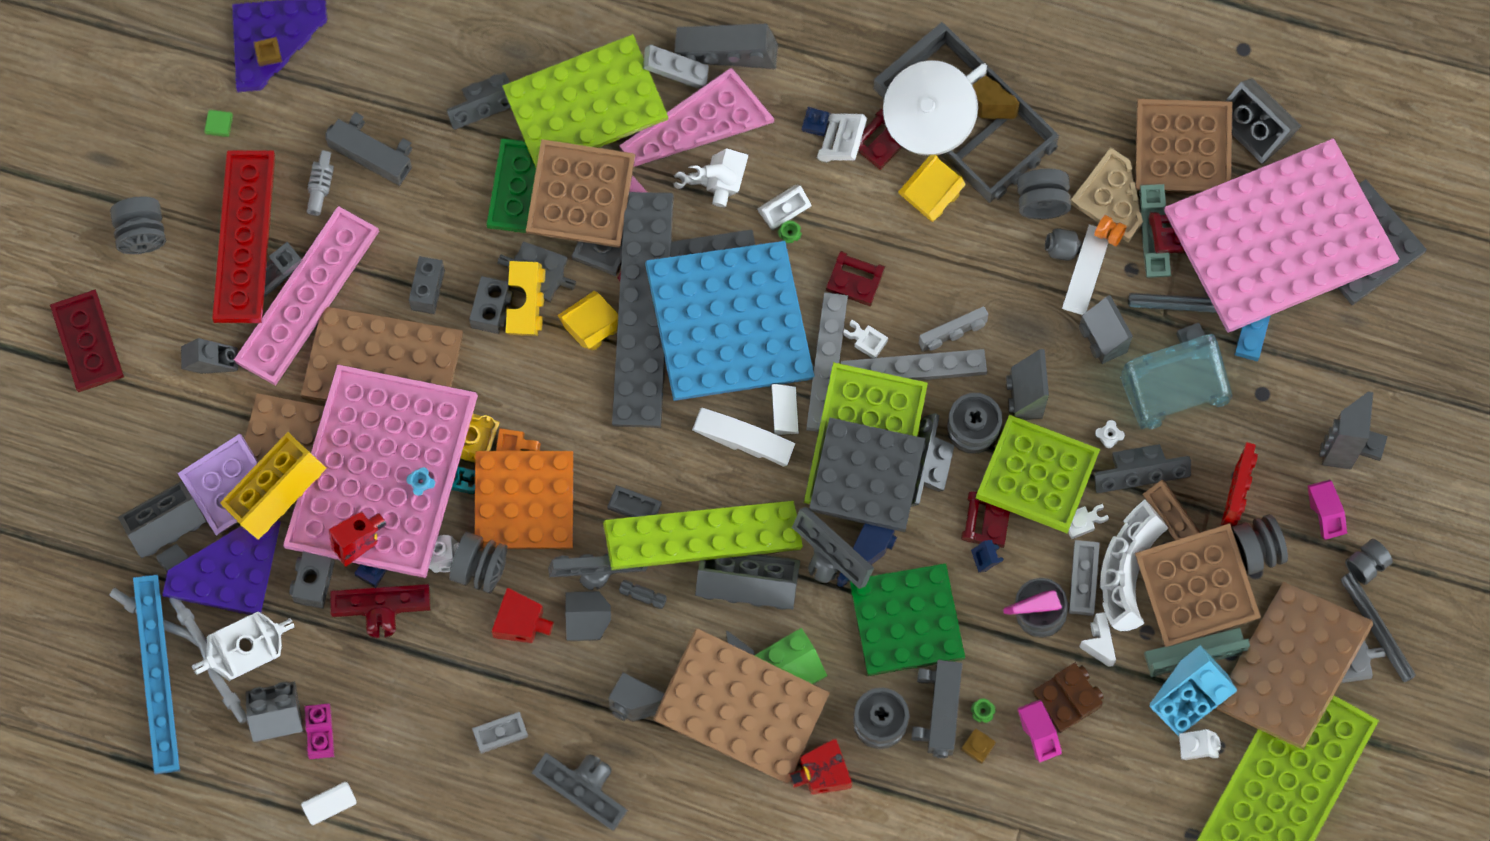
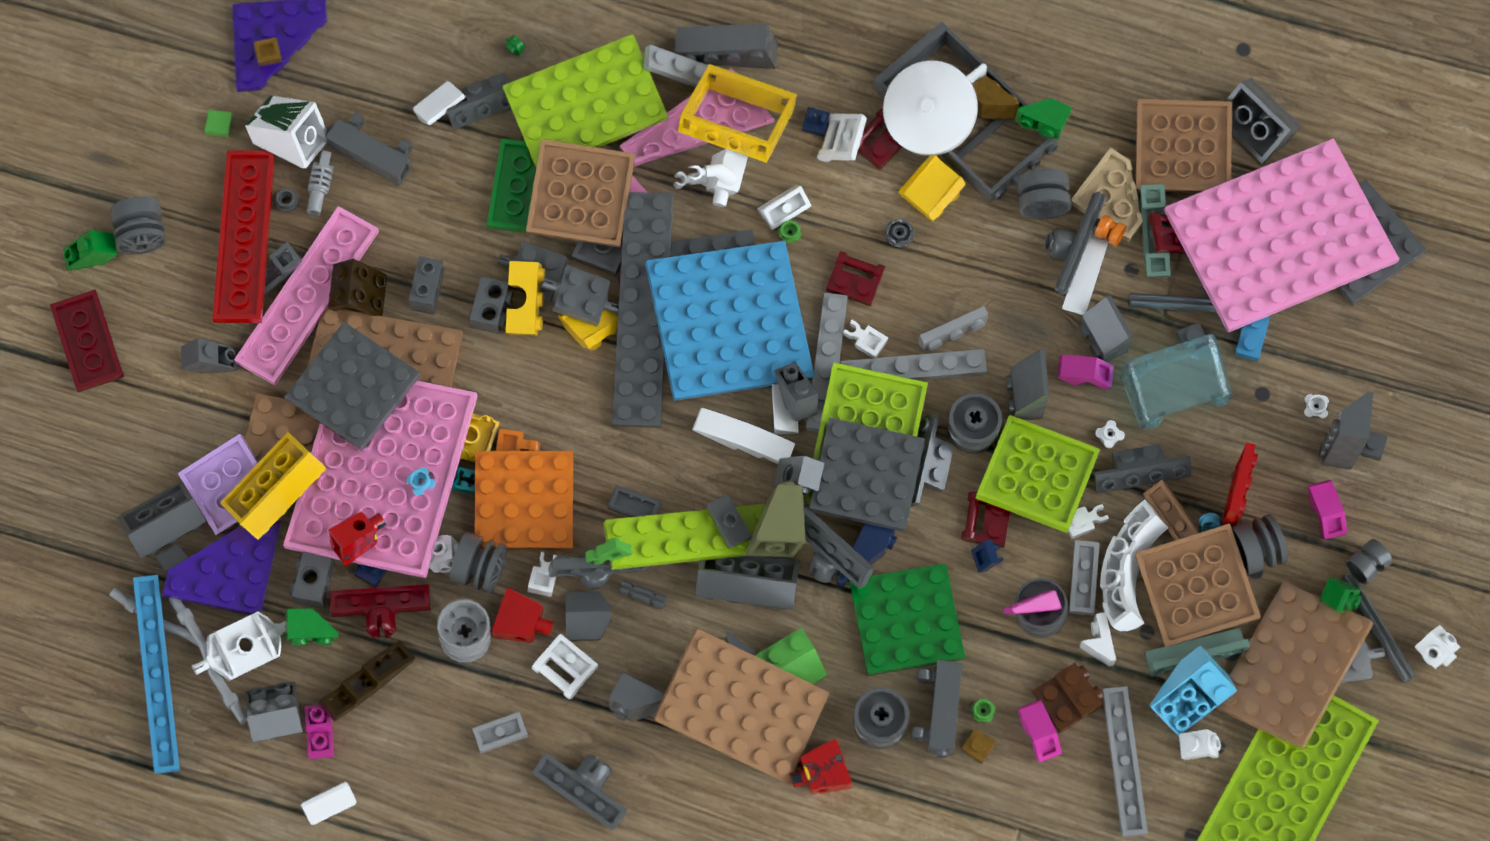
(90, 250): none -> green slope
(286, 194): none -> dark grey plate
(288, 129): none -> white slope
(308, 626): none -> green slope
(352, 386): none -> dark grey plate
(357, 287): none -> dark brown bracket
(367, 680): none -> dark brown slope
(437, 103): none -> white slope
(459, 618): none -> light grey wheel
(514, 45): none -> green plate
(540, 581): none -> white plate
(570, 660): none -> white plate
(580, 295): none -> dark grey plate
(611, 550): none -> bright green plate
(728, 521): none -> dark grey plate
(745, 90): none -> yellow window
(780, 524): none -> olive slope
(797, 392): none -> dark grey slope
(800, 471): none -> dark grey brick
(896, 226): none -> dark grey plate
(1045, 116): none -> green slope
(1080, 243): none -> dark grey axle
(1085, 369): none -> dark pink slope
(1124, 762): none -> light grey plate
(1209, 521): none -> medium azure plate
(1319, 400): none -> white plate
(1340, 595): none -> green slope
(1438, 647): none -> white brick

